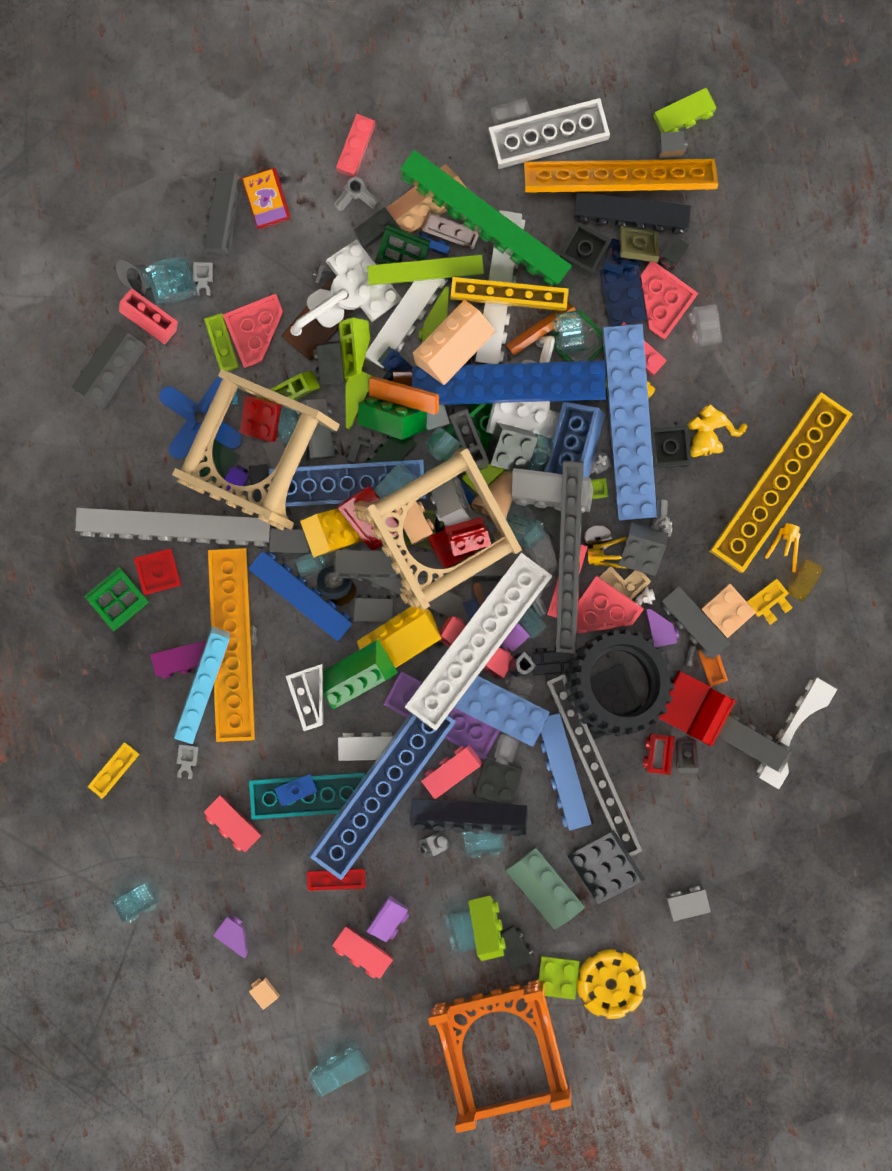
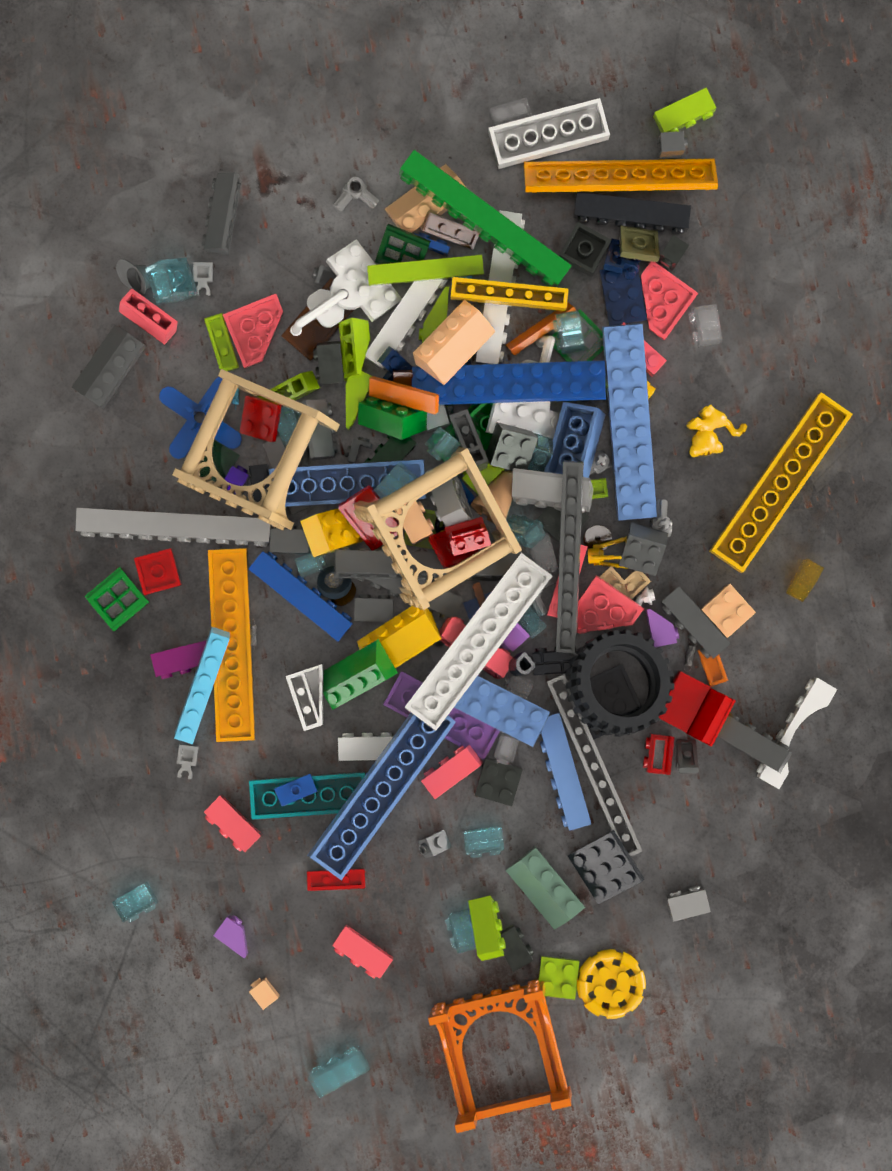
(113, 770): yellow plate -> none
(266, 198): piece -> none
(355, 146): coral brick -> none
(374, 227): pearl dark grey brick -> none
(387, 919): medium lavender slope -> none
(469, 817): black brick -> none
(670, 447): pearl dark grey brick -> none
(769, 597): yellow plate -> none
(789, 533): yellow plant -> none

